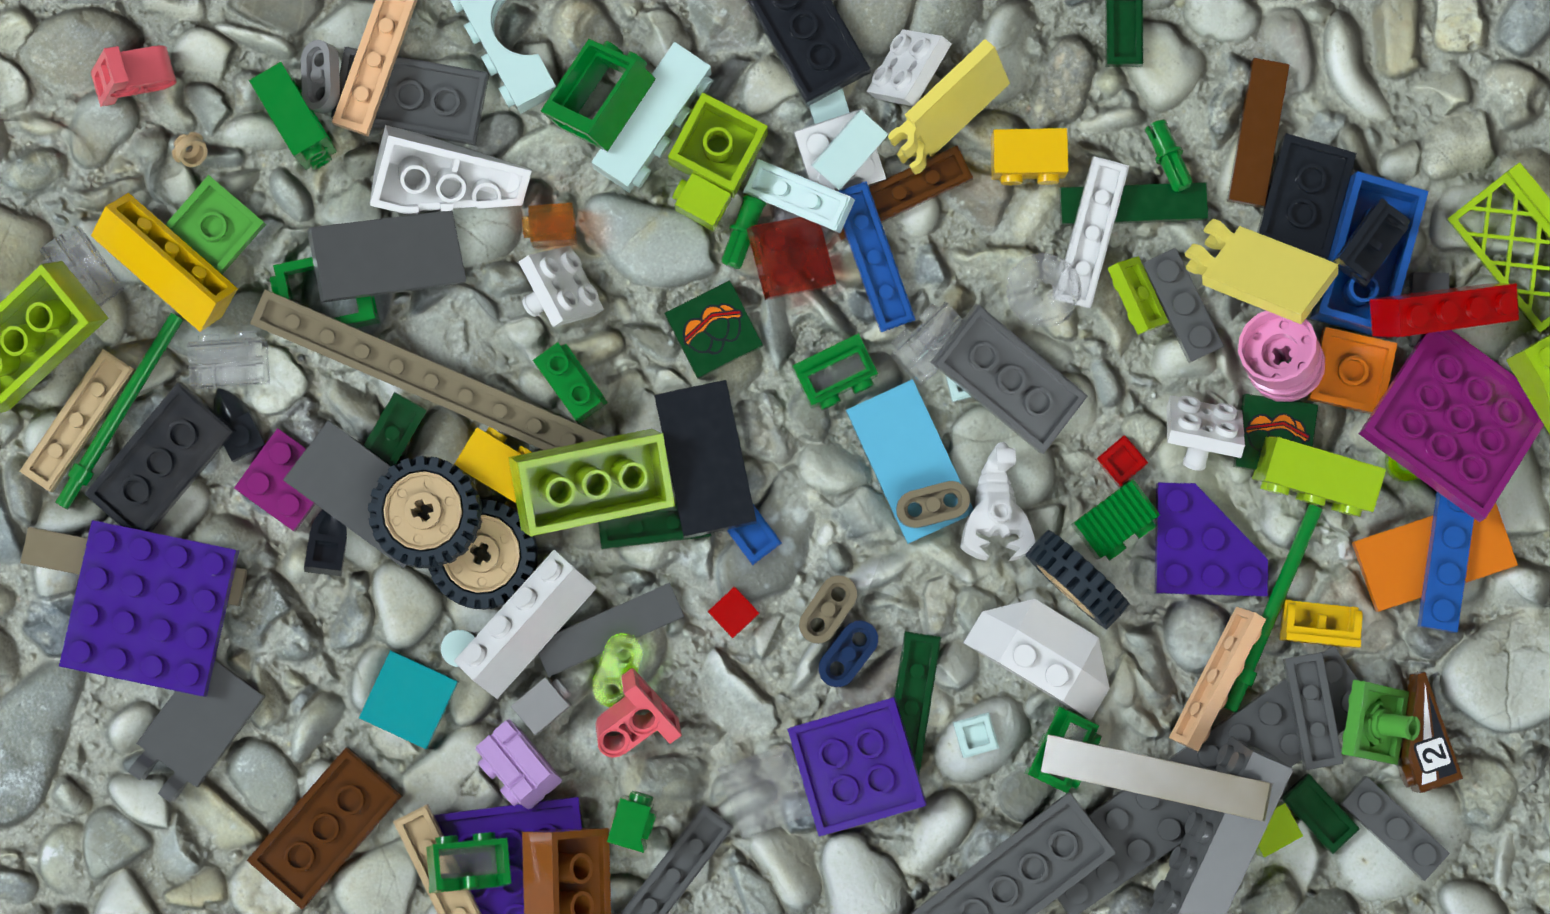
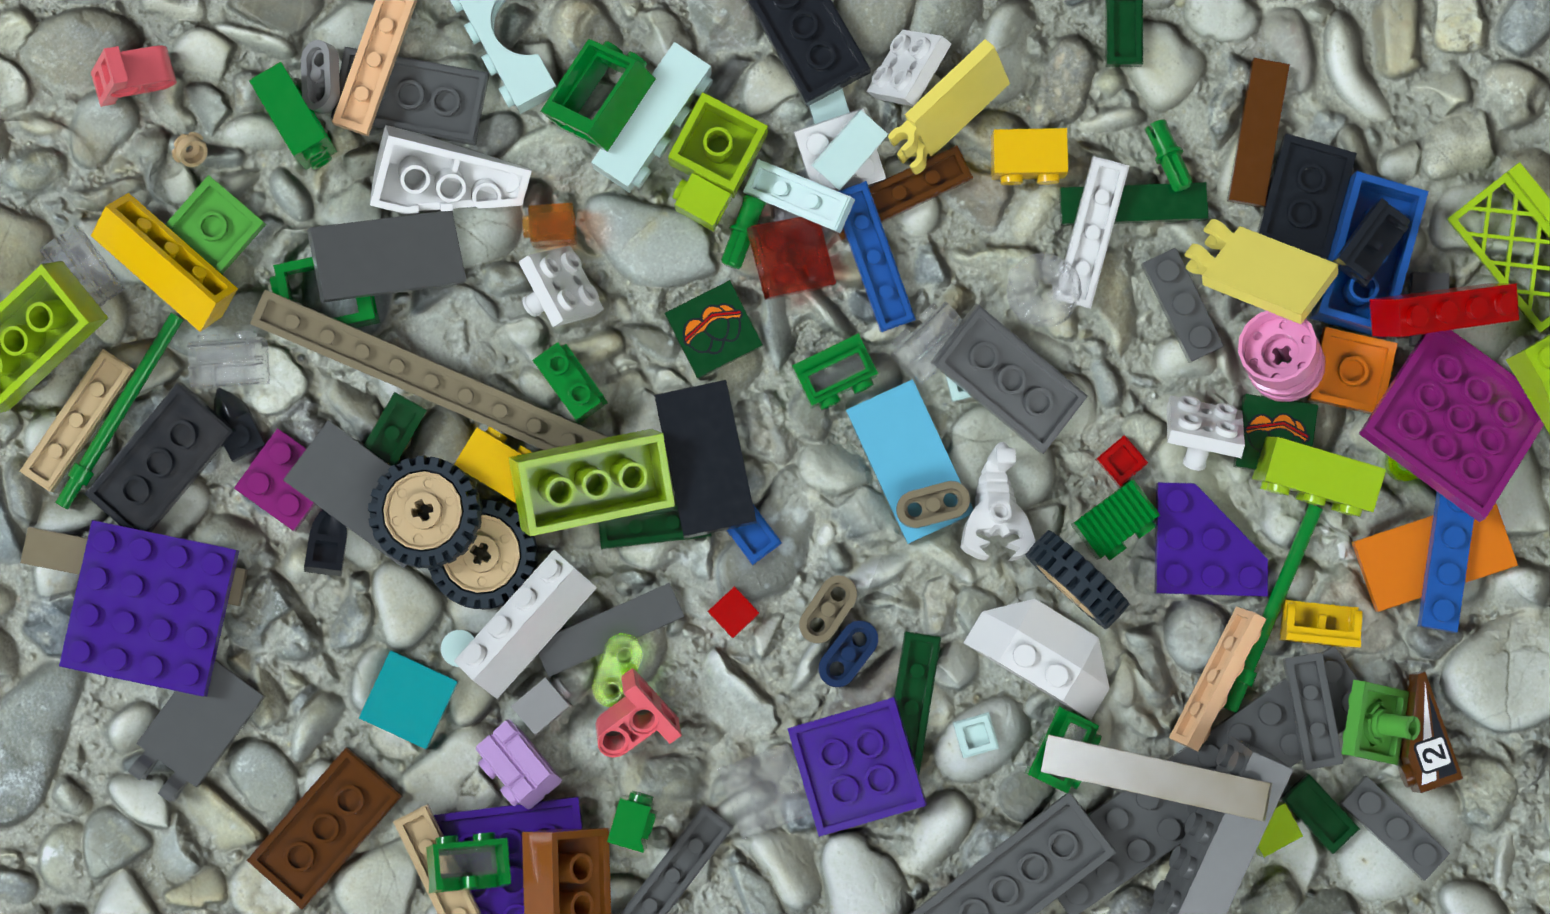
(1137, 295): lime plate -> none

